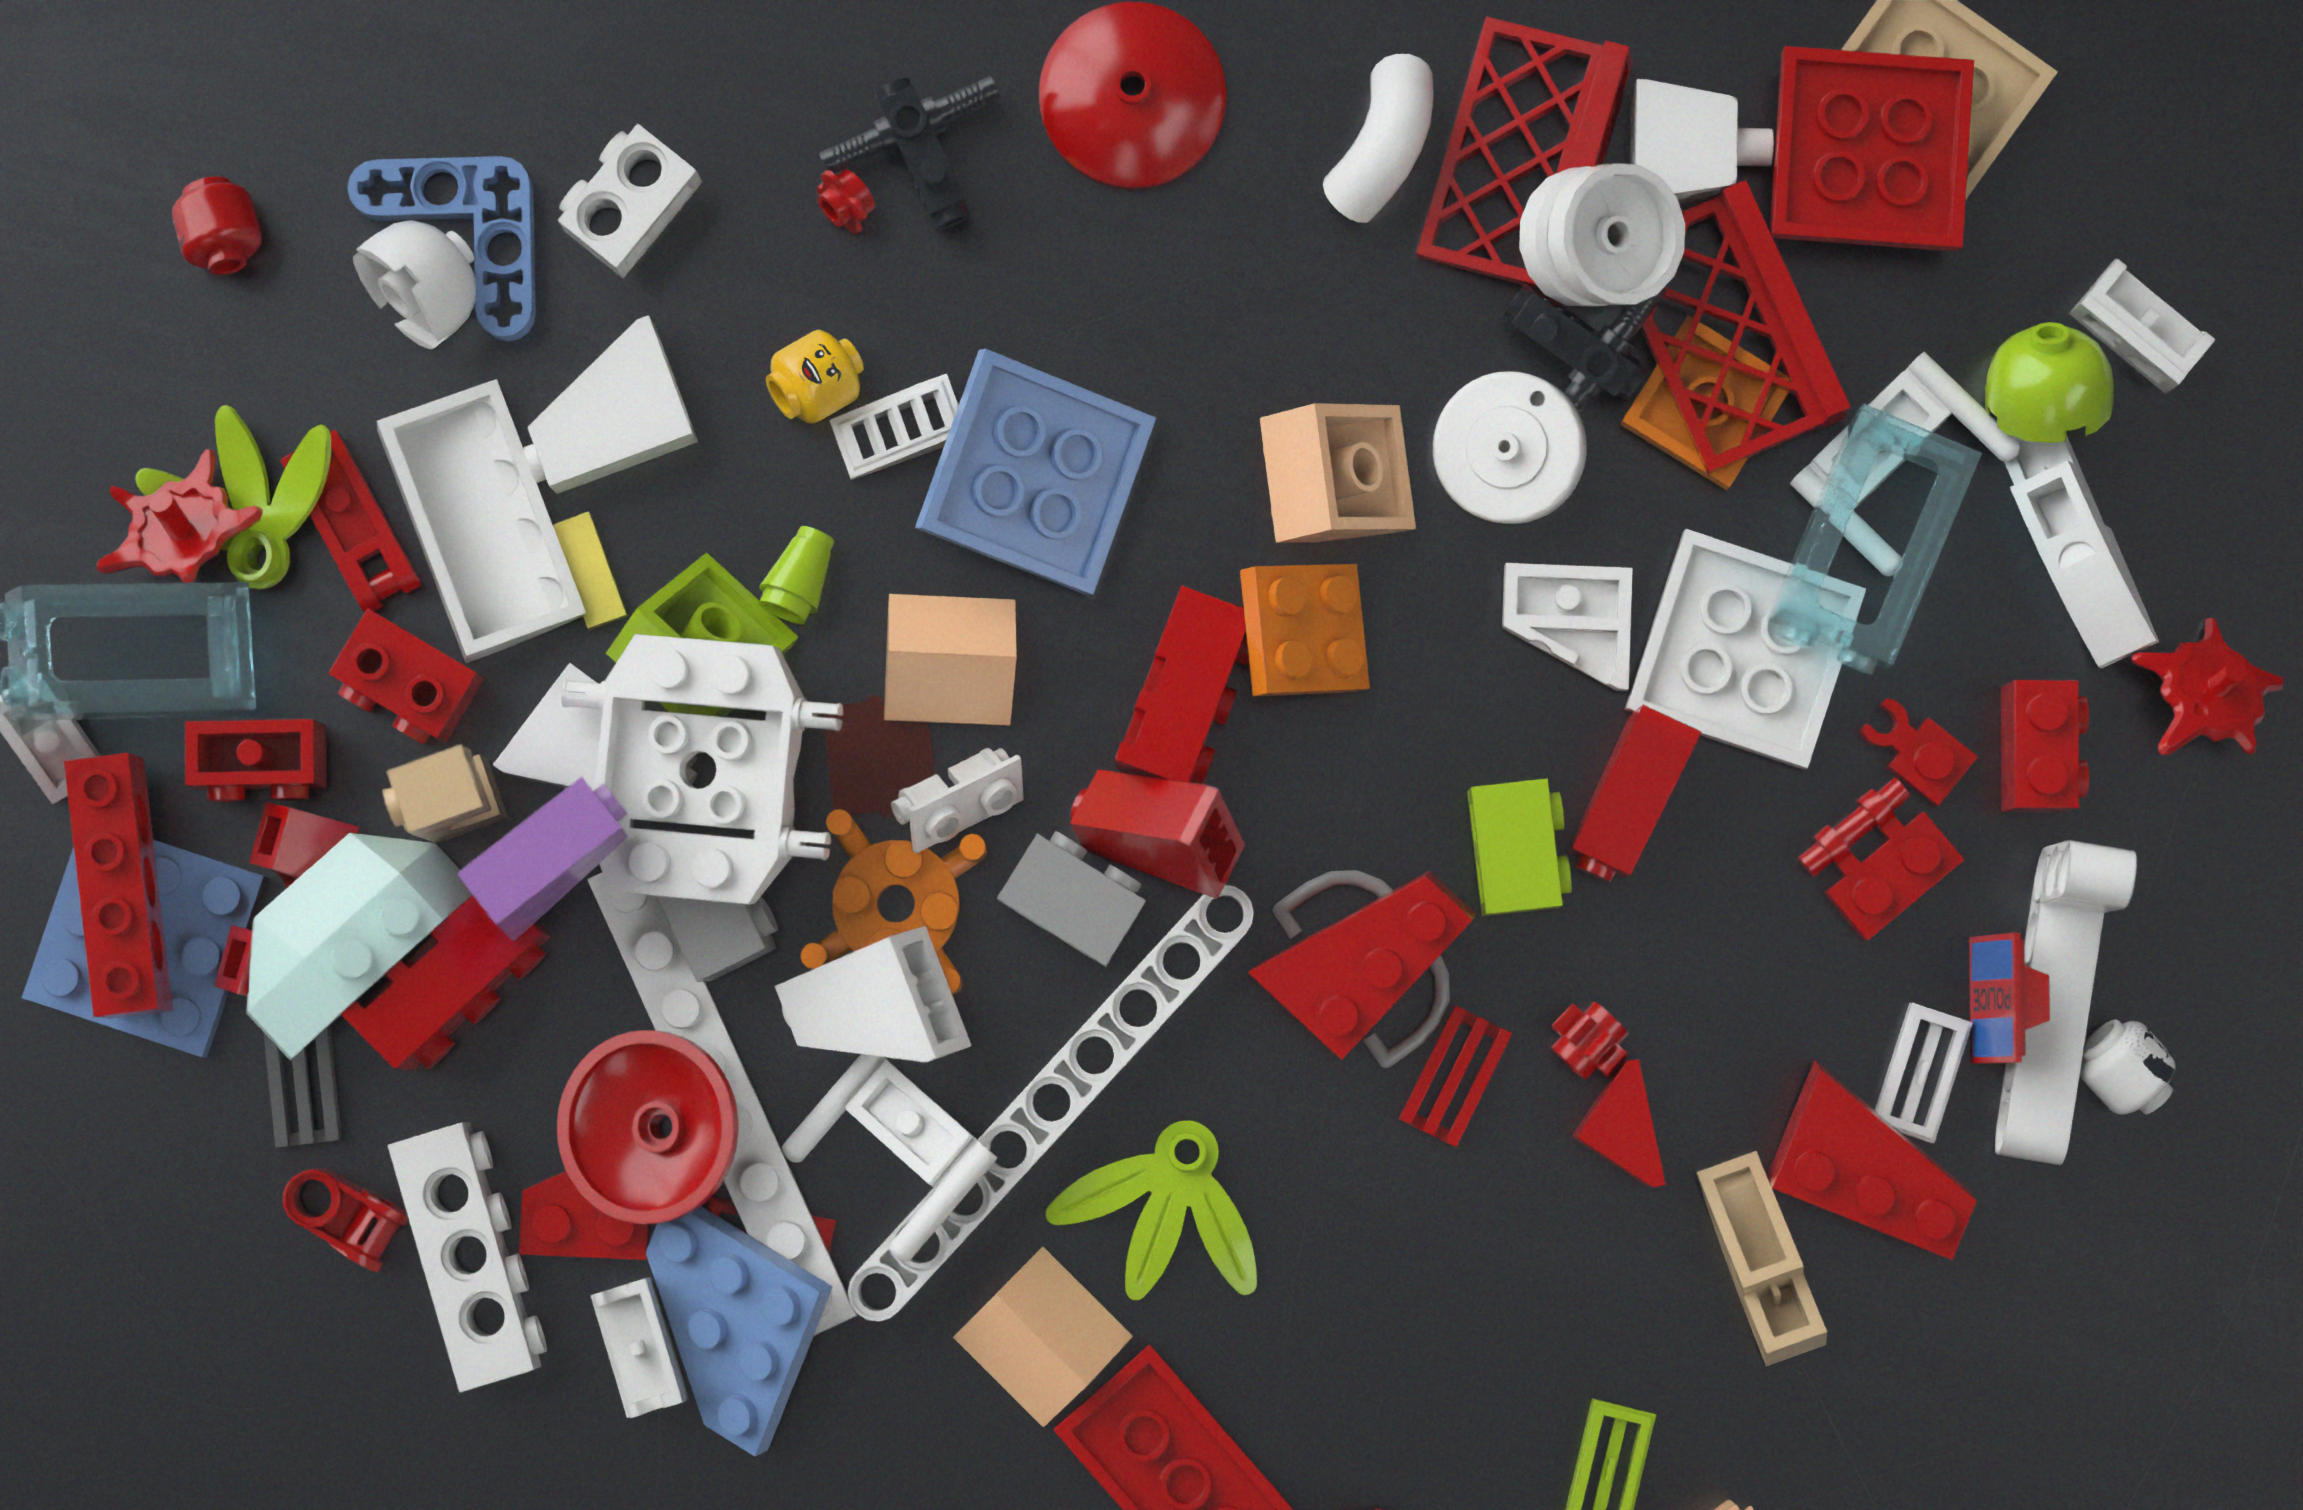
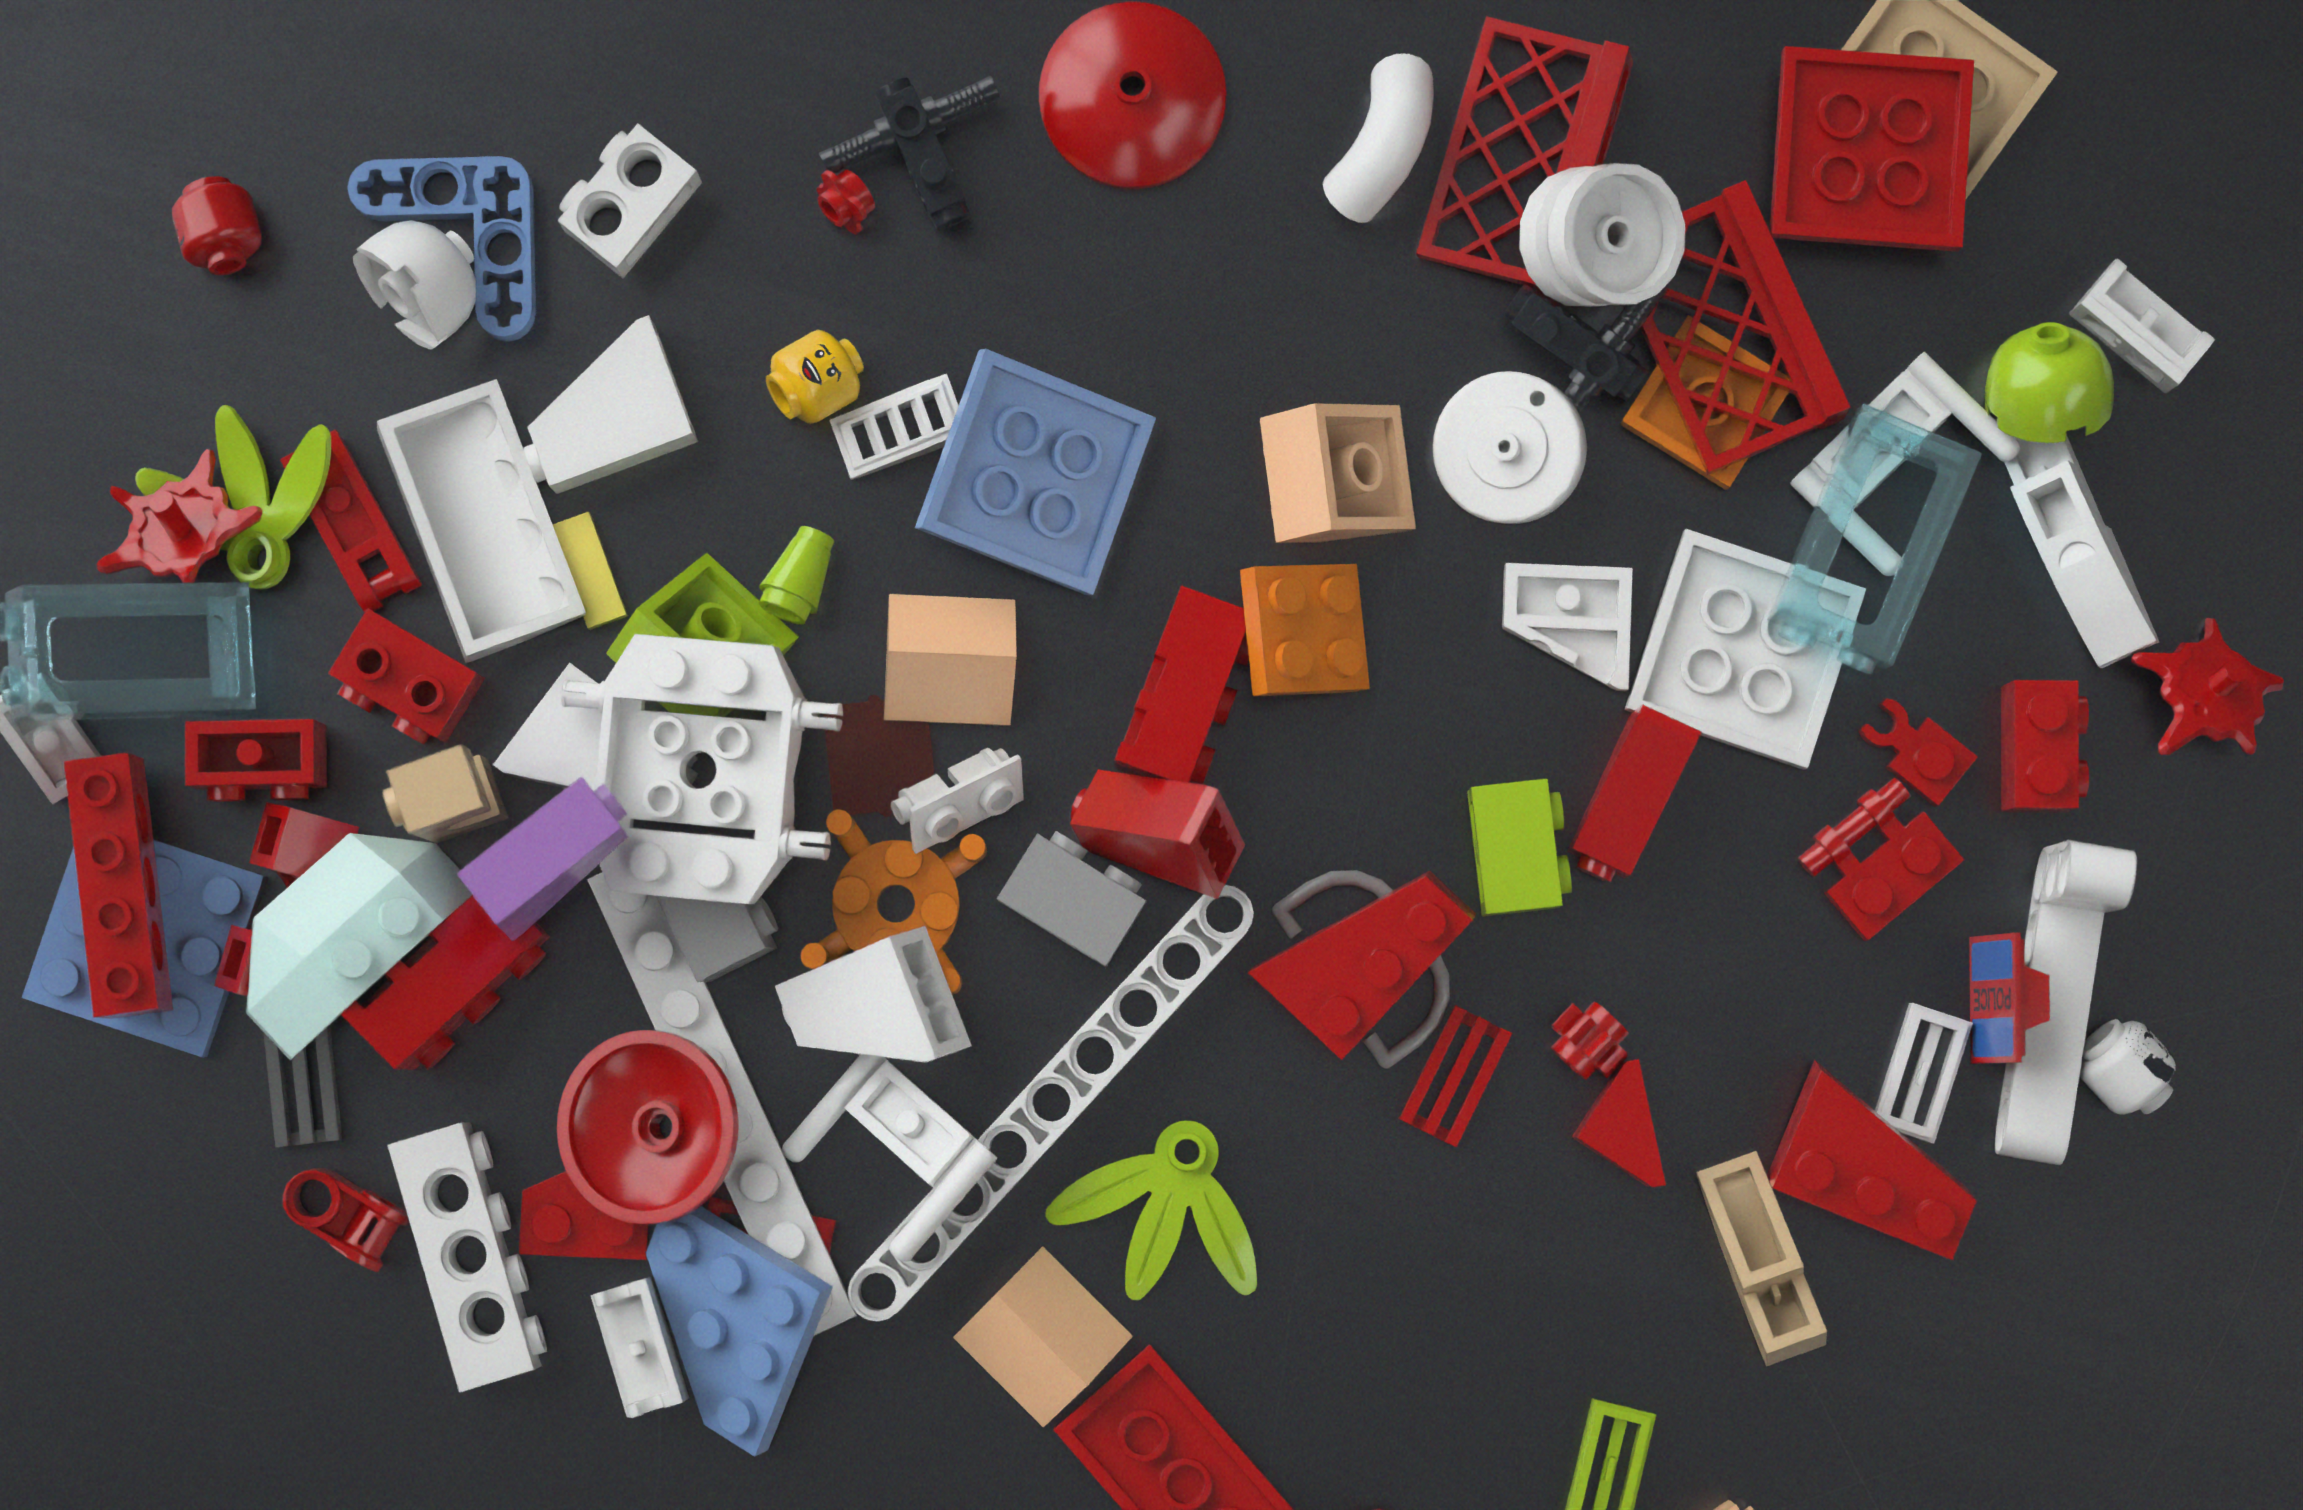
(1692, 138): white torso -> none

